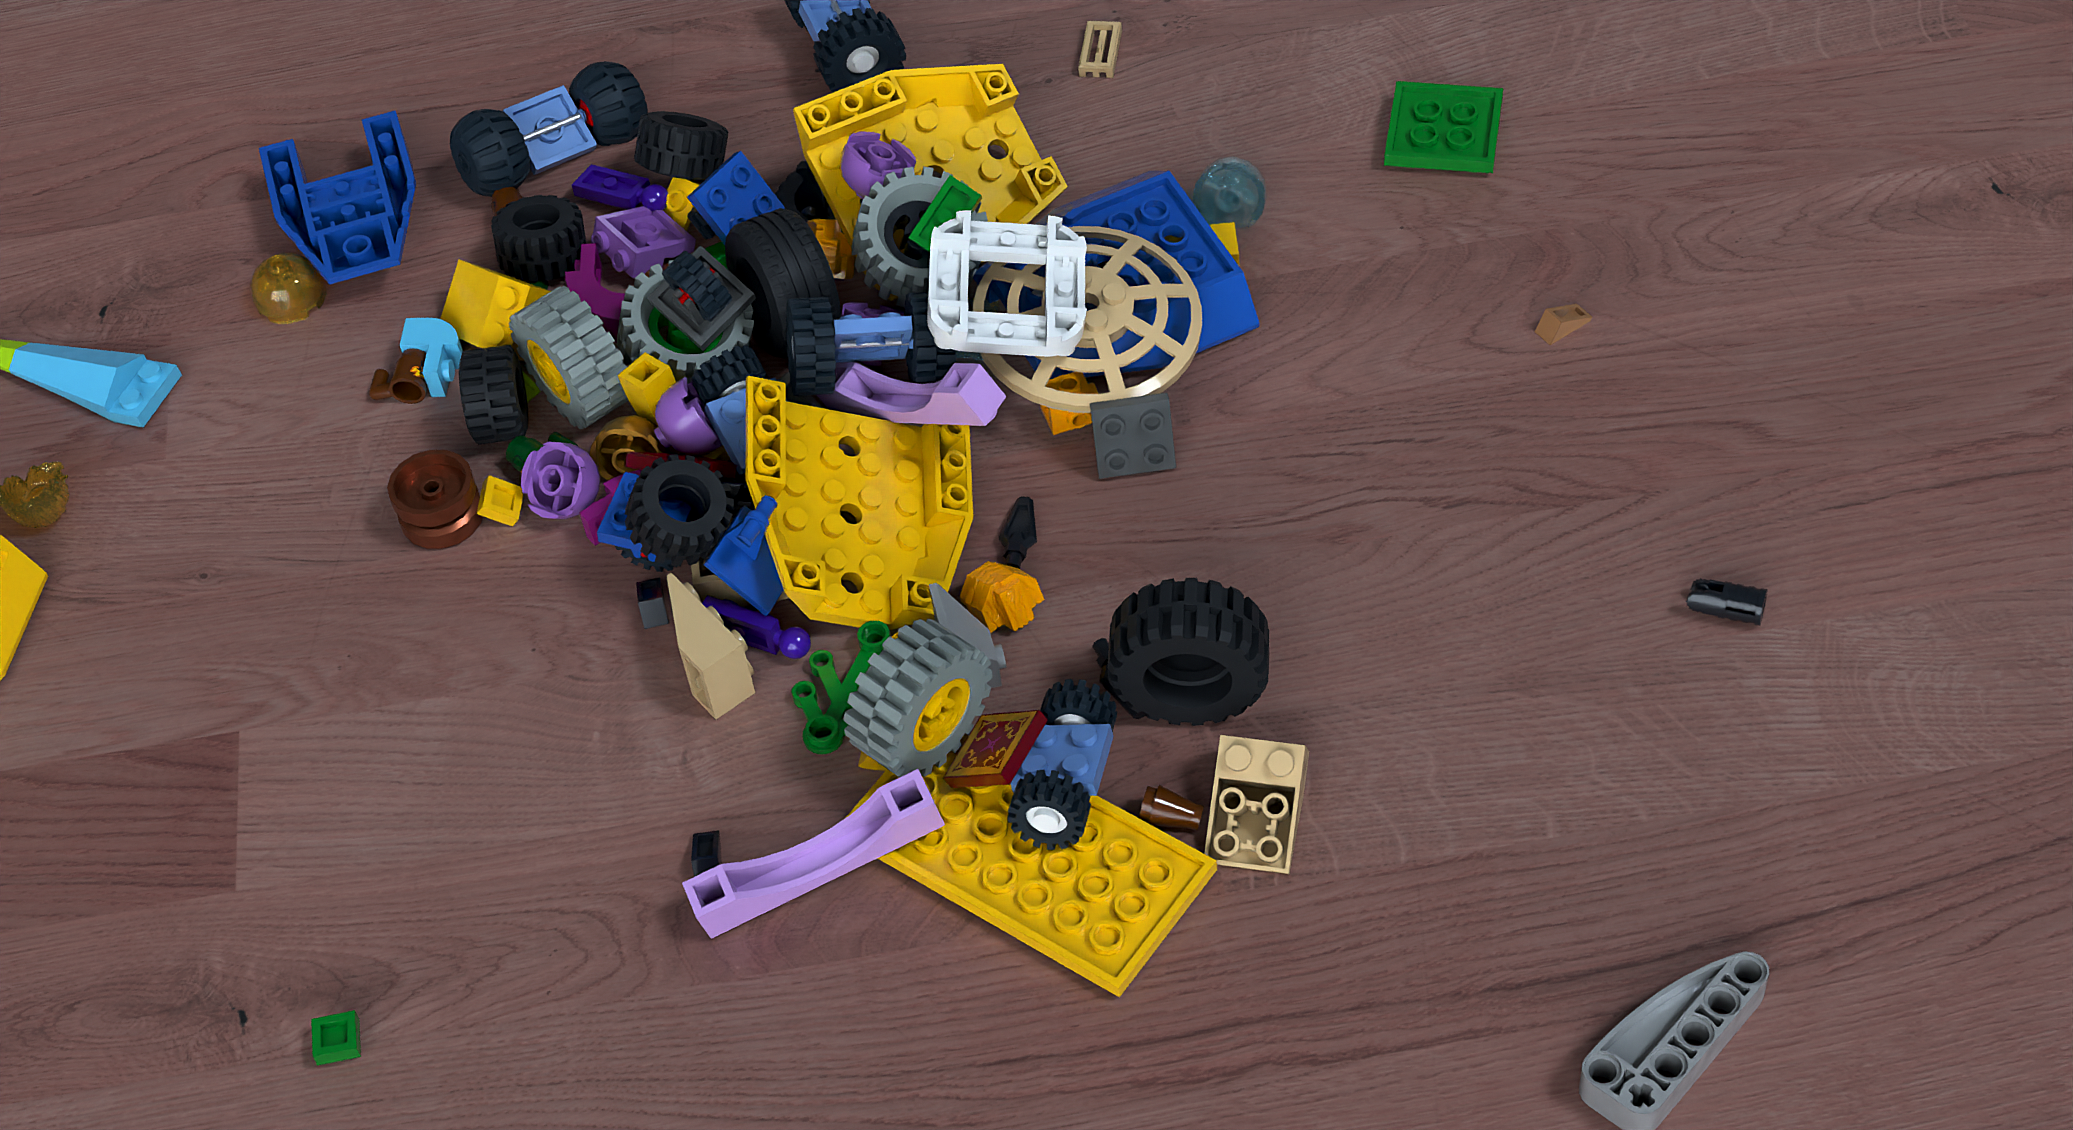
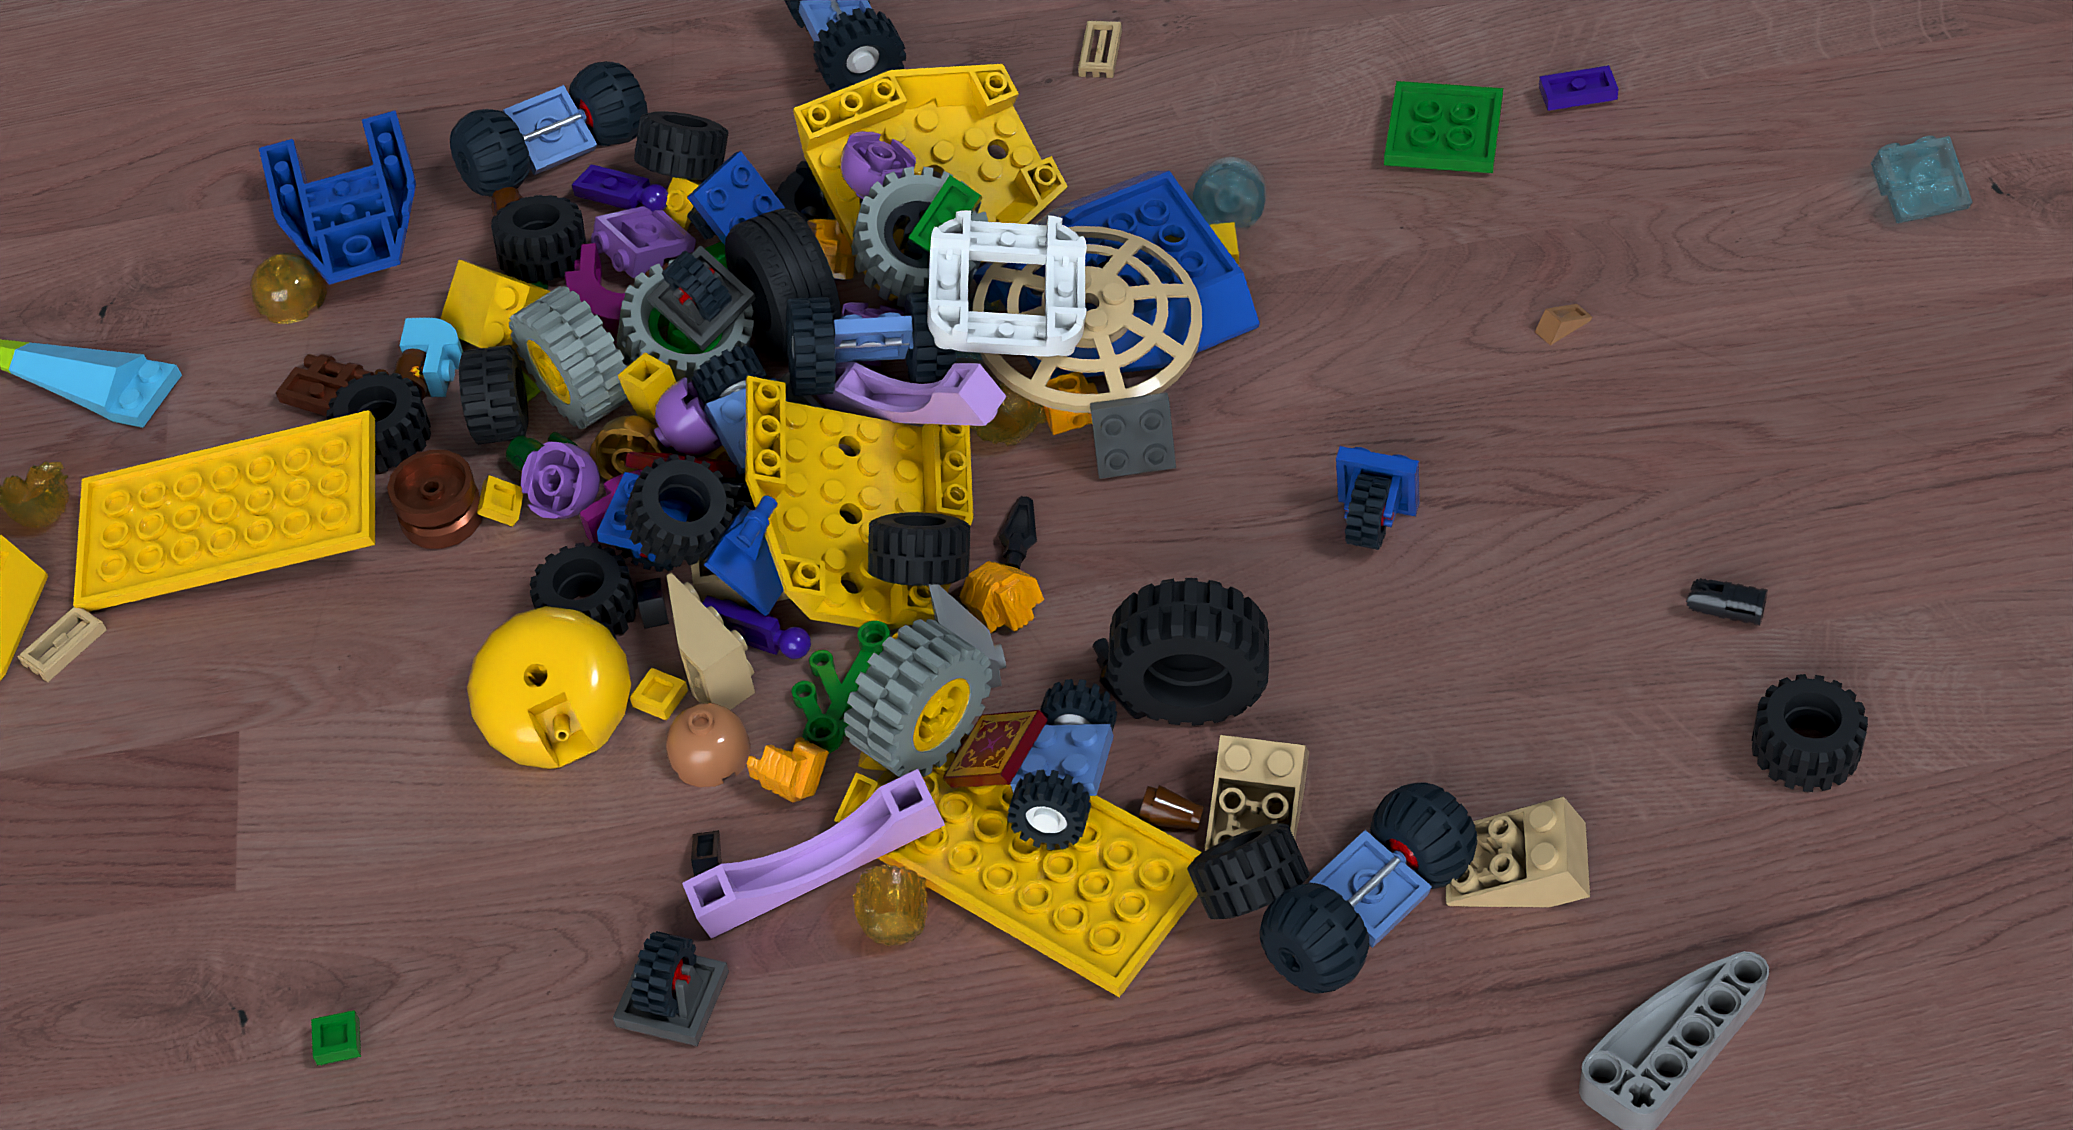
(65, 646): none -> tan tile
(226, 512): none -> yellow plate
(315, 387): none -> copper plate
(398, 414): none -> black tyre
(548, 687): none -> yellow piece
(582, 572): none -> black tyre
(659, 694): none -> yellow plate
(671, 990): none -> plate
(707, 745): none -> nougat cylinder
(790, 773): none -> light orange hair
(857, 794): none -> yellow piece
(891, 904): none -> clear yellow hair
(918, 548): none -> black tyre
(1014, 419): none -> clear yellow hair
(1248, 871): none -> black tyre
(1325, 927): none -> black plate
(1374, 491): none -> plate
(1526, 859): none -> tan slope
(1578, 88): none -> dark purple plate
(1814, 706): none -> black tyre
(1921, 178): none -> clear light blue plate

